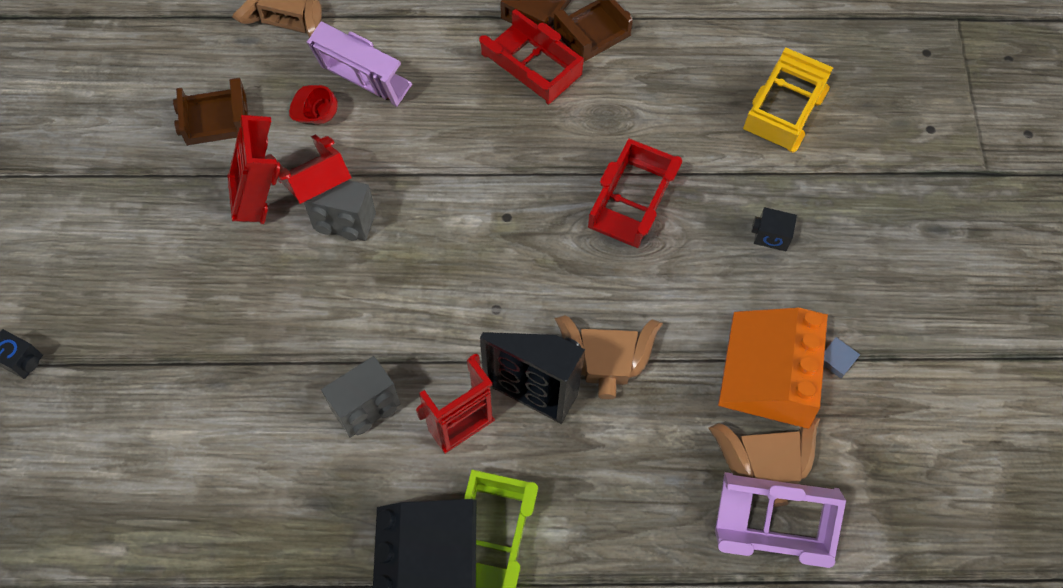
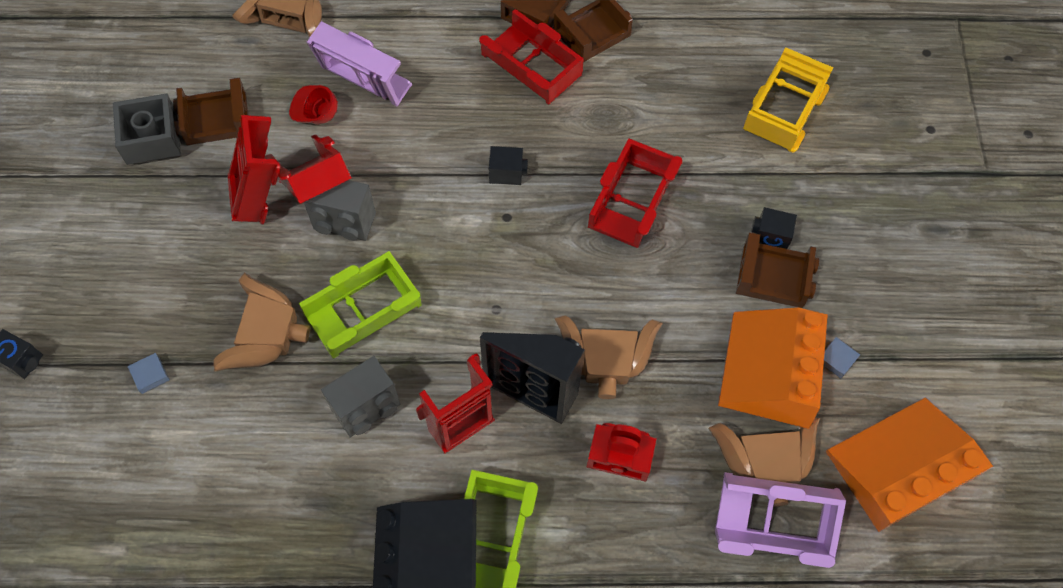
(145, 129): none -> dark grey brick
(148, 373): none -> sand blue tile
(264, 330): none -> medium nougat torso
(327, 323): none -> lime piece
(507, 165): none -> black brick
(622, 451): none -> red brick
(776, 273): none -> reddish brown panel
(907, 462): none -> orange slope

